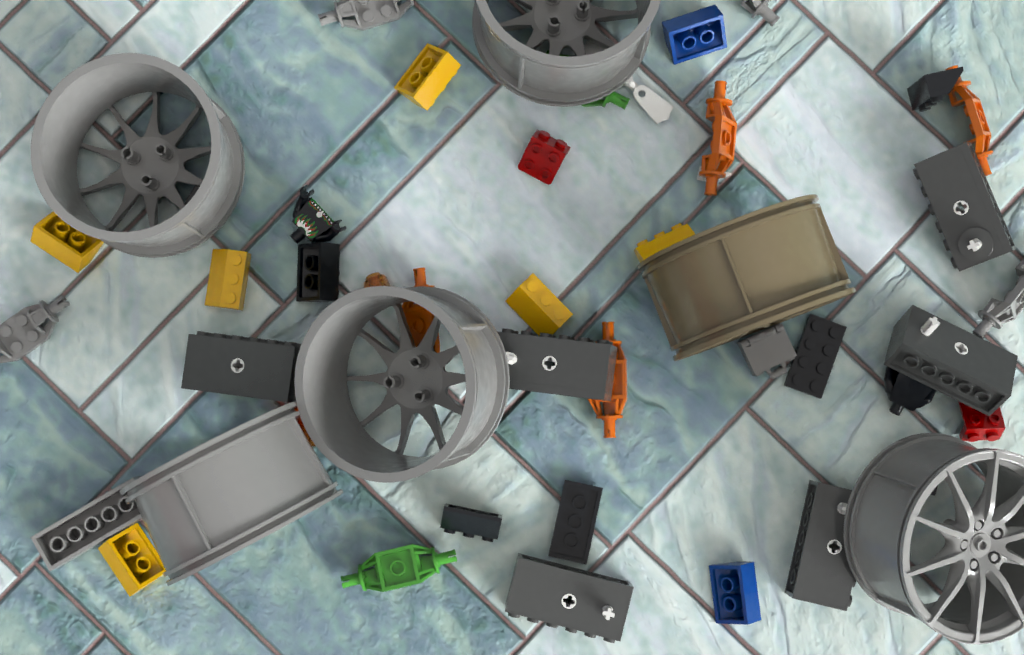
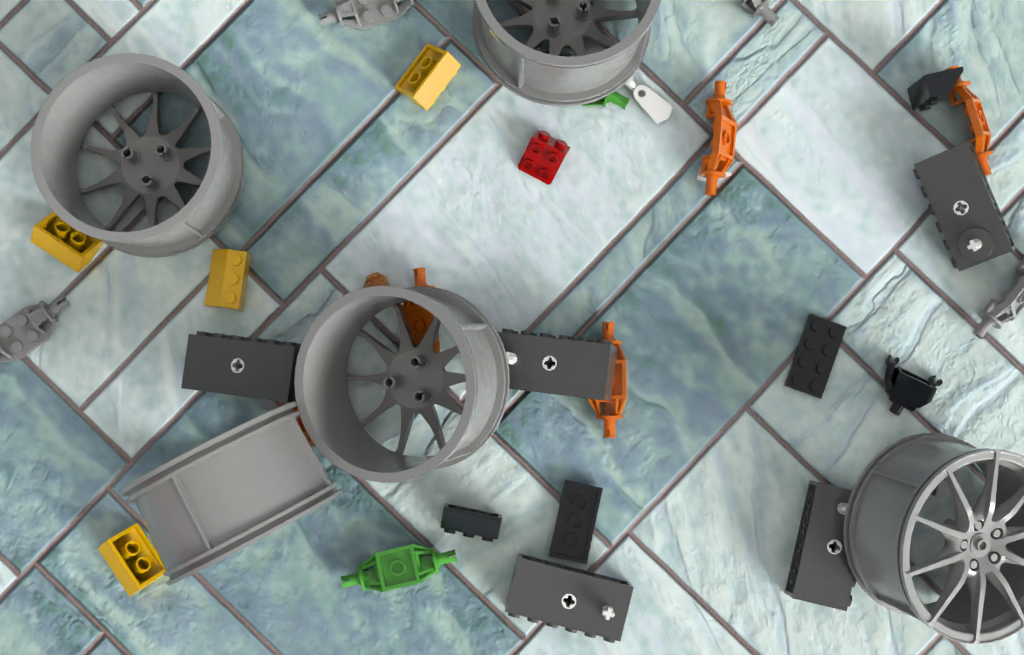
(86, 527): light grey brick -> none
(313, 220): black torso -> none
(318, 272): black slope -> none
(538, 306): yellow slope -> none
(646, 249): yellow slope -> none
(695, 34): blue slope -> none
(735, 593): blue slope -> none
(745, 276): dark tan wheel -> none
(767, 351): light grey piece -> none
(951, 360): dark grey piece -> none
(979, 425): red bracket -> none

